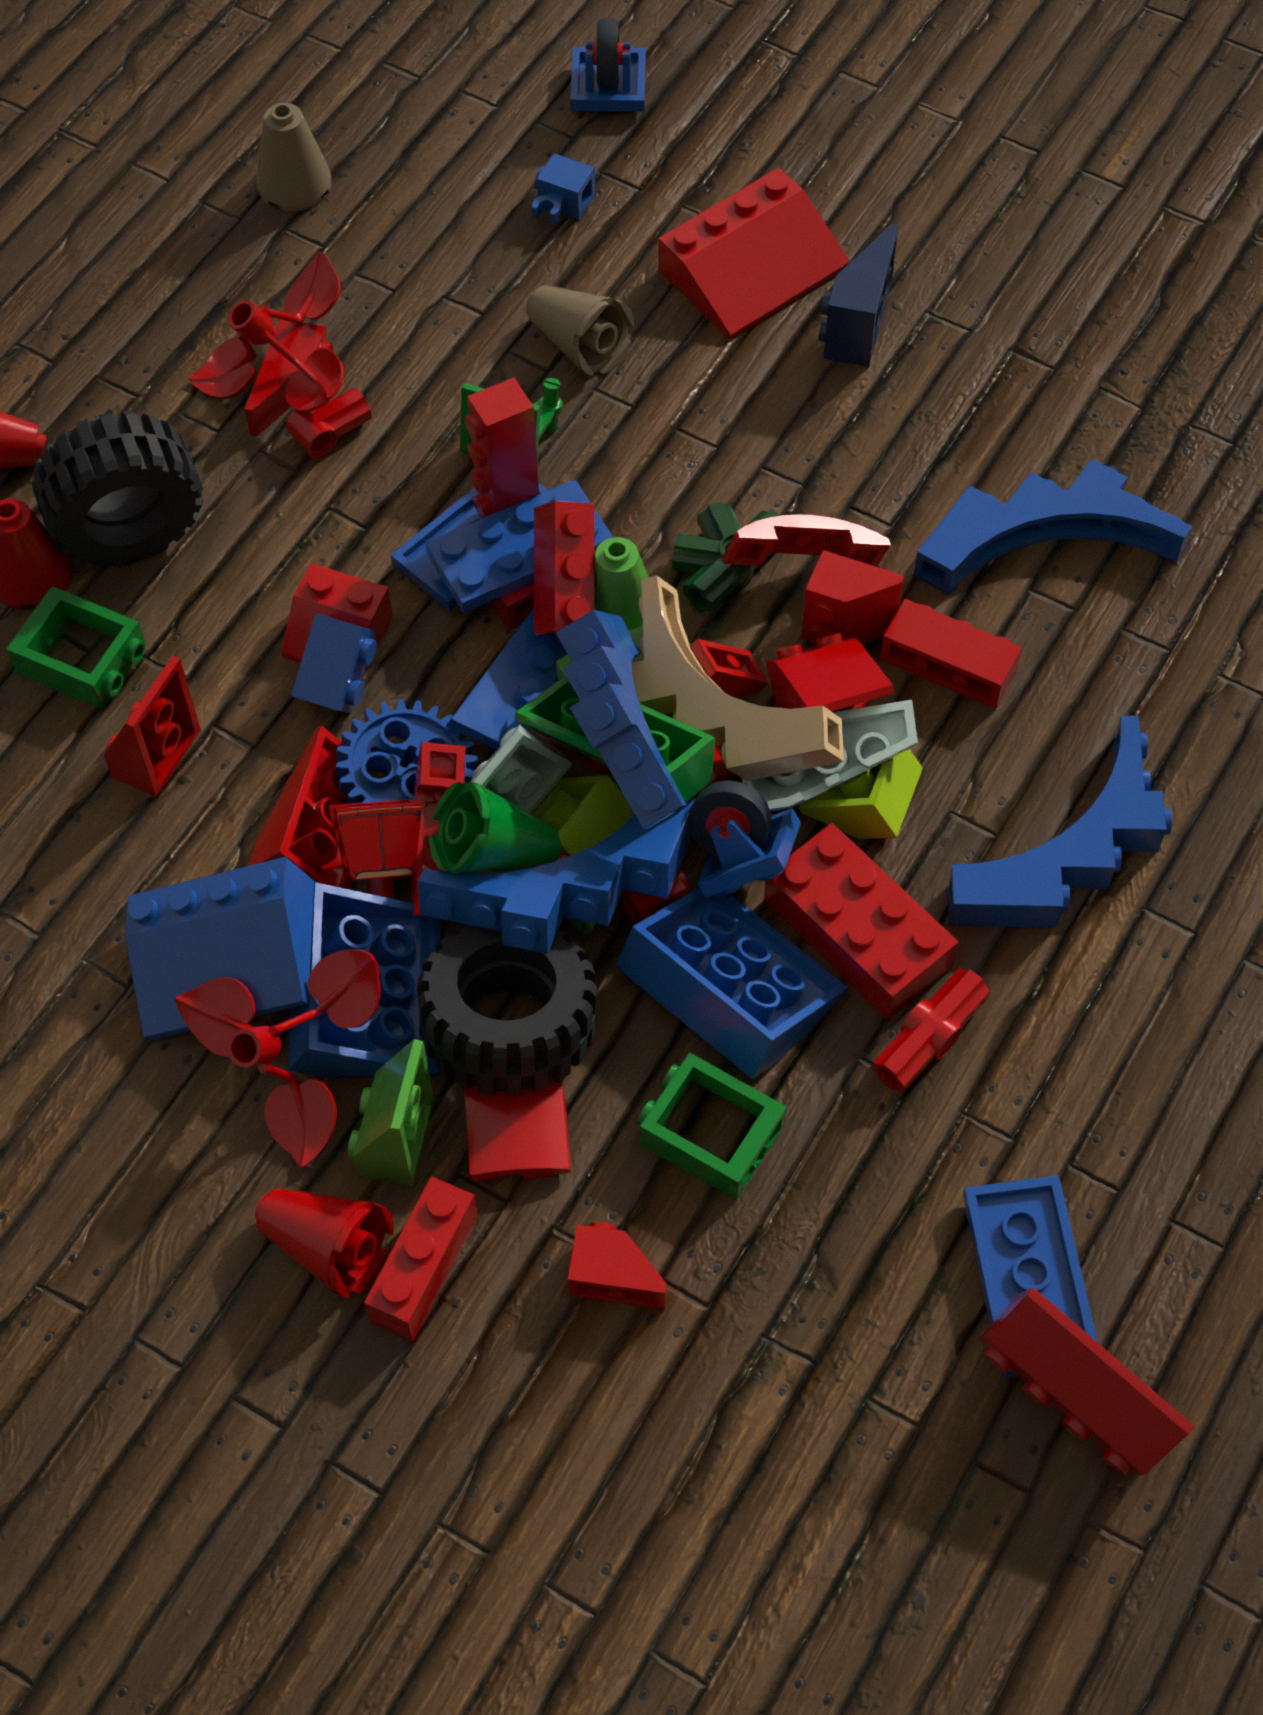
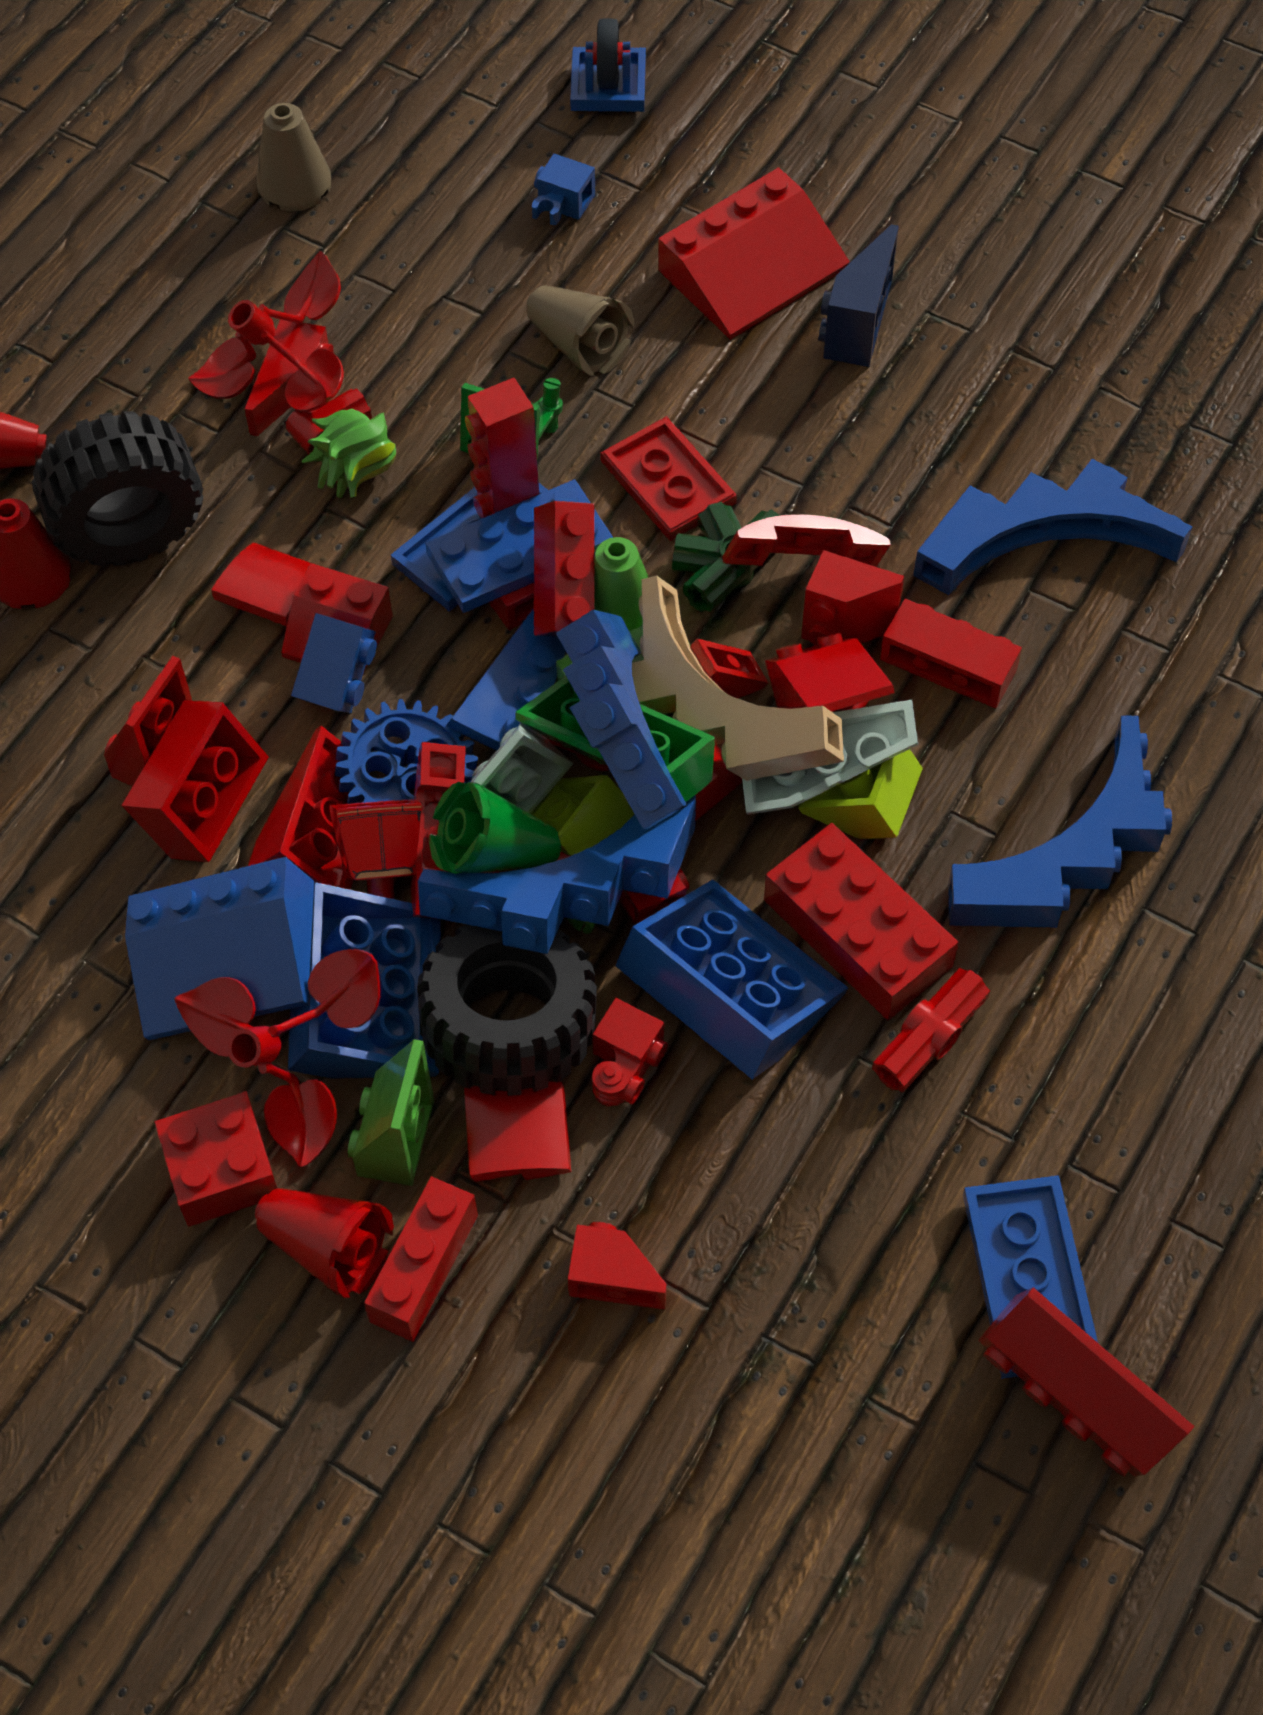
(45, 626): green window -> none
(195, 780): none -> red brick
(216, 1158): none -> red brick
(261, 582): none -> red slope
(351, 449): none -> bright green hair
(629, 1044): none -> red brick
(666, 477): none -> red tile
(727, 1177): green window -> none
(740, 836): plate -> none

